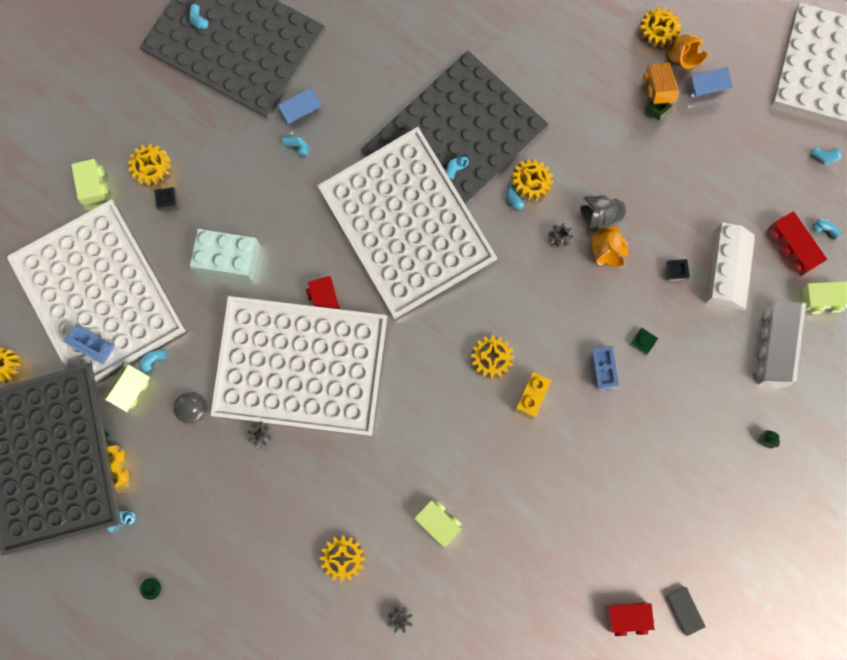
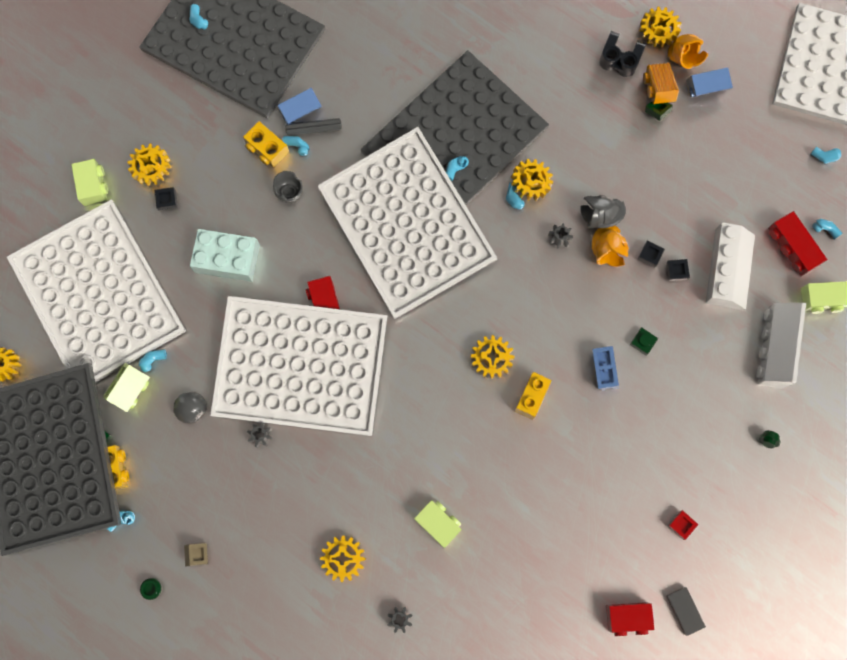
(89, 344): medium blue hinge -> none
(195, 554): none -> dark tan plate
(268, 142): none -> yellow brick
(287, 186): none -> dark grey hair
(313, 126): none -> dark grey axle
(620, 58): none -> black piece
(651, 254): none -> black plate
(683, 525): none -> red plate

